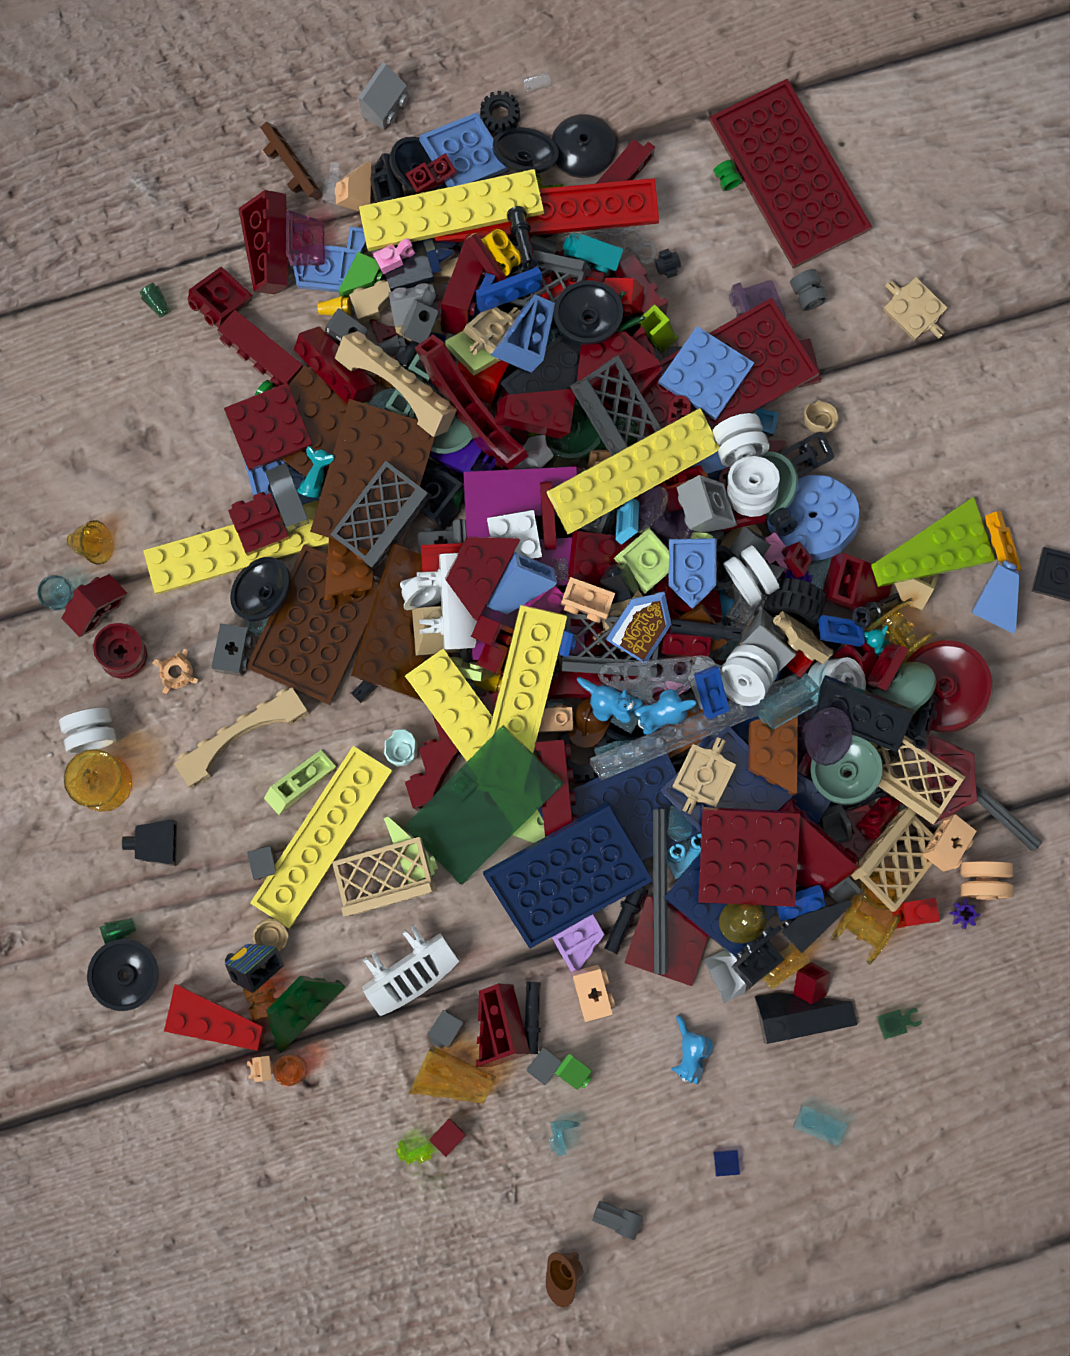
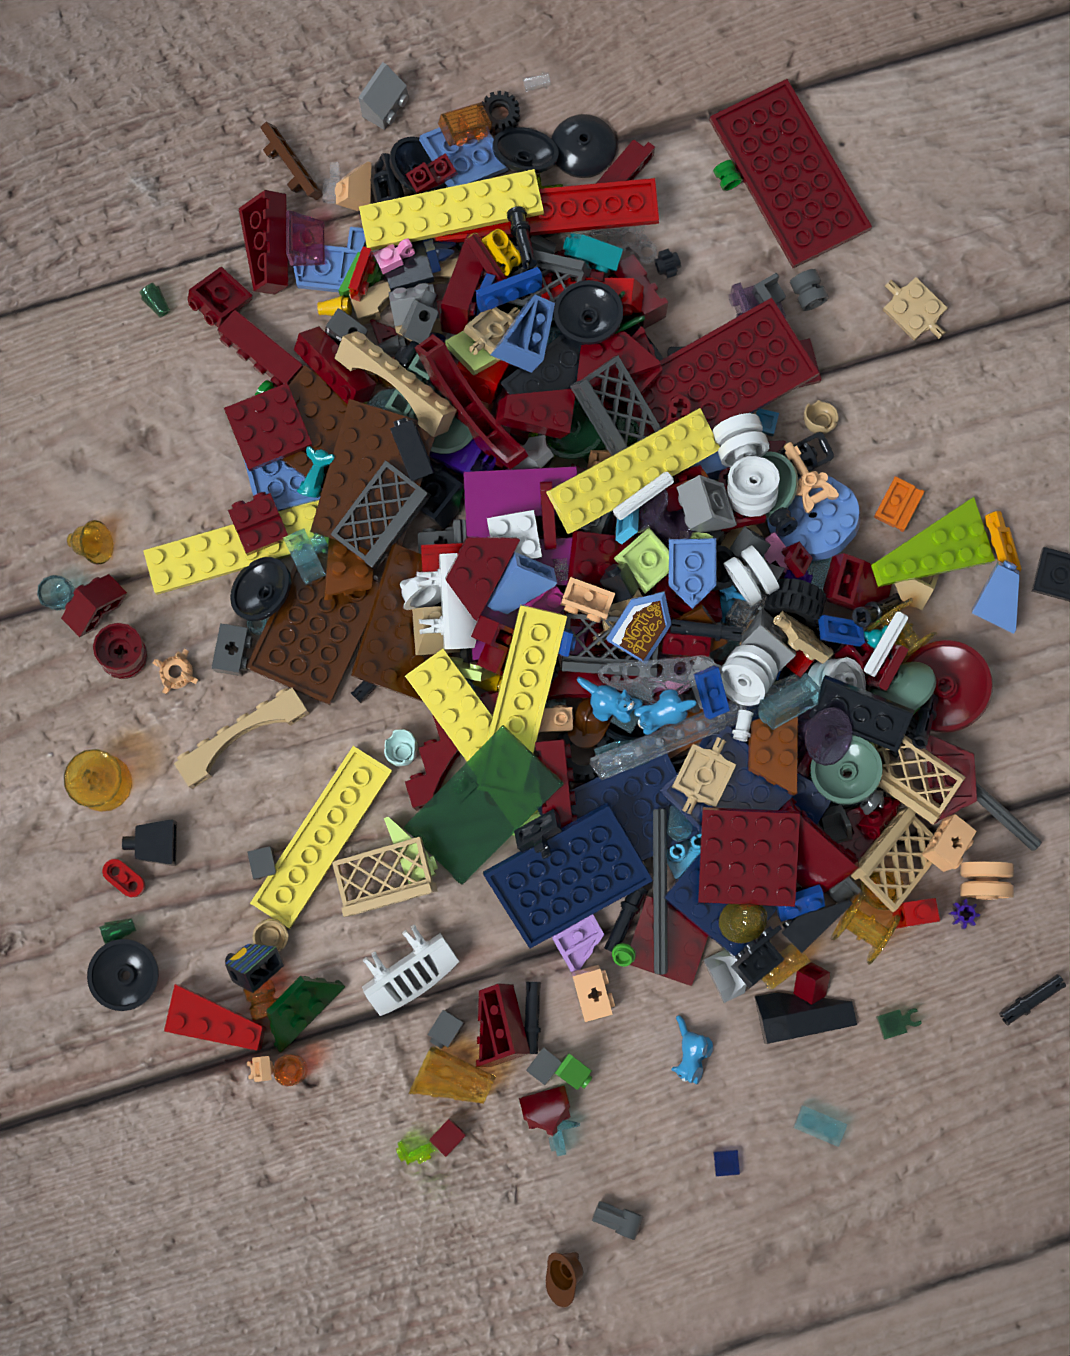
(87, 730): white wheel -> none
(124, 878): none -> red plate
(287, 497): dark grey slope -> none
(298, 782): yellowish green slope -> none
(304, 556): none -> clear light blue brick
(319, 543): none -> clear light blue plate
(365, 266): none -> red plate
(411, 449): none -> black window
(465, 124): none -> clear orange brick
(537, 832): none -> black plate
(546, 1109): none -> dark red slope
(623, 954): none -> bright green plate
(643, 495): none -> white axle
(658, 328): lime window -> none
(706, 373): medium blue plate -> none
(730, 593): none -> dark azure hand
(743, 725): none -> white pin
(768, 288): none -> dark grey panel
(809, 481): none -> light nougat piece
(873, 802): none -> dark grey hat
(885, 643): none -> white axle
(899, 504): none -> orange plate
(1031, 1000): none -> black pin

